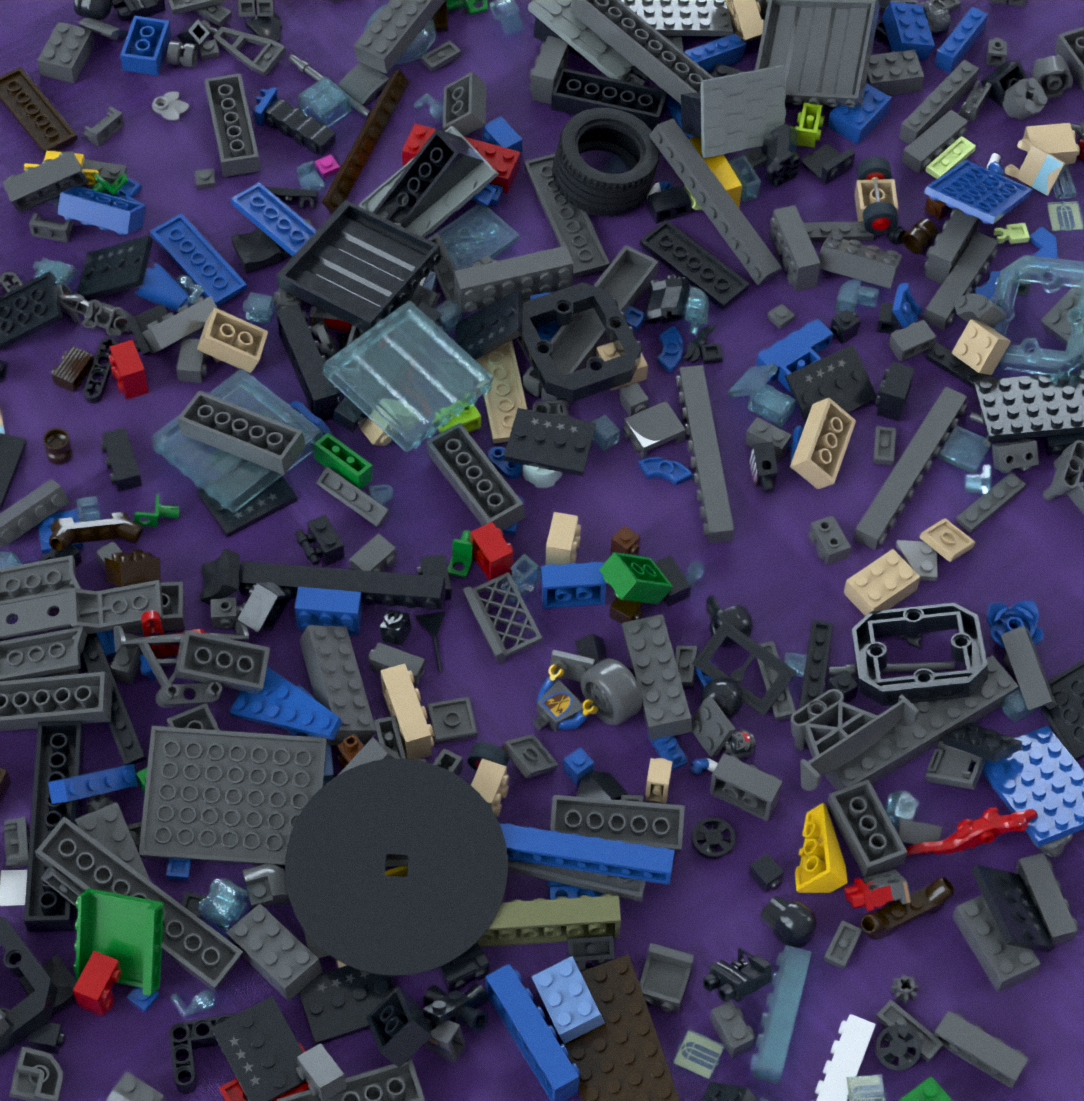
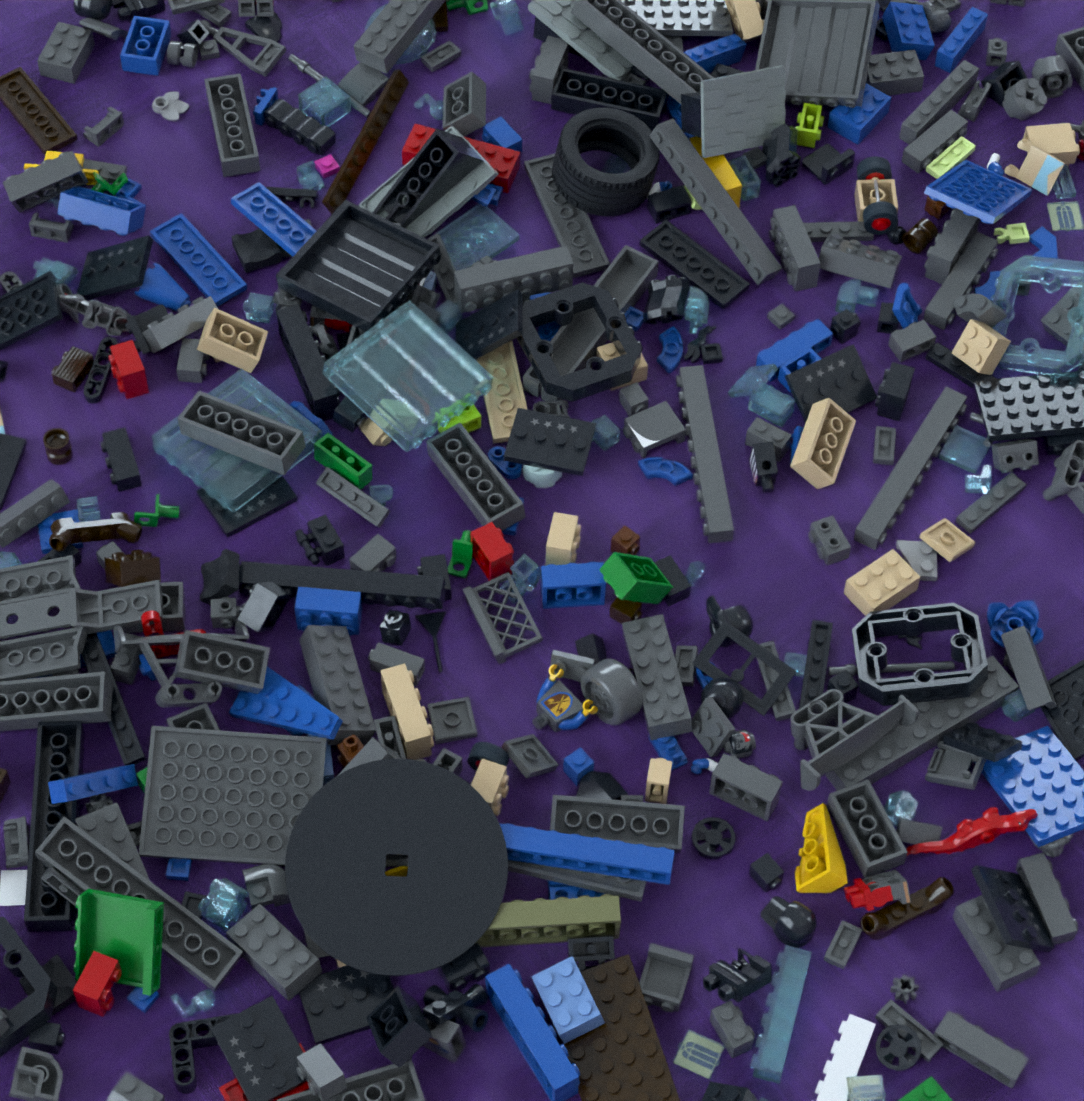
(187, 285): clear light blue plate -> none
(205, 178): dark grey plate -> none

